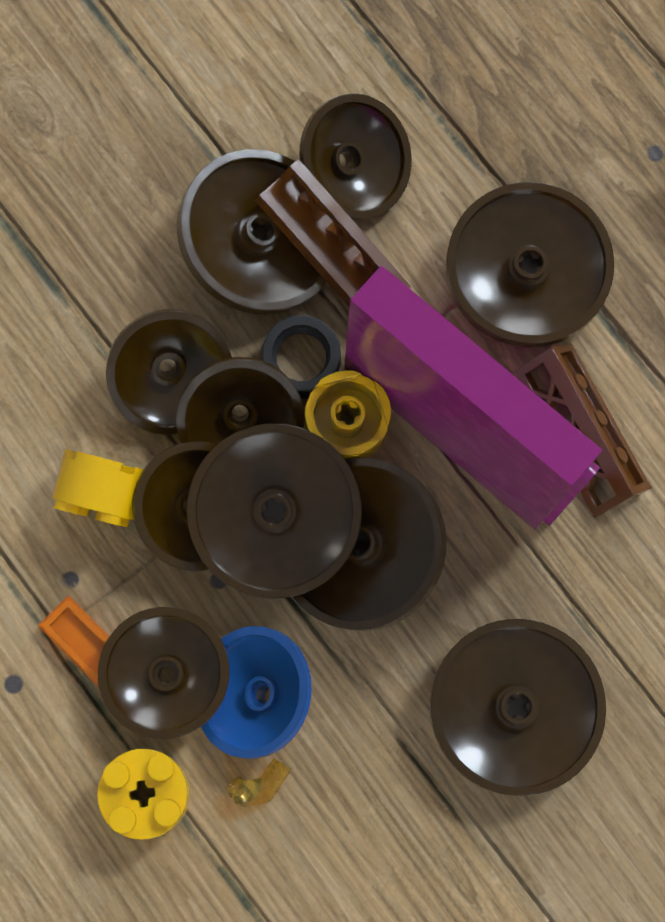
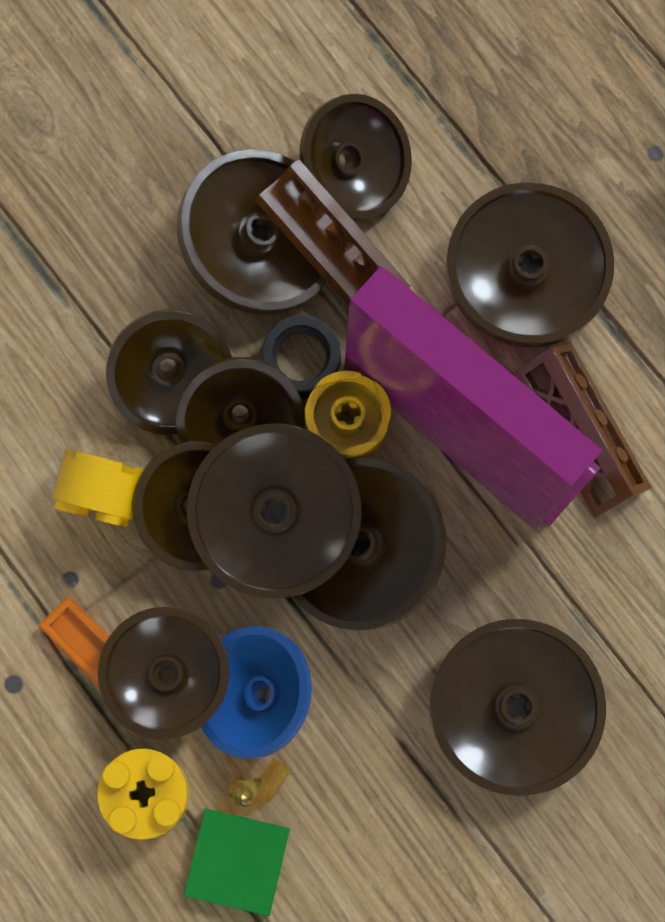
(237, 862): none -> green tile

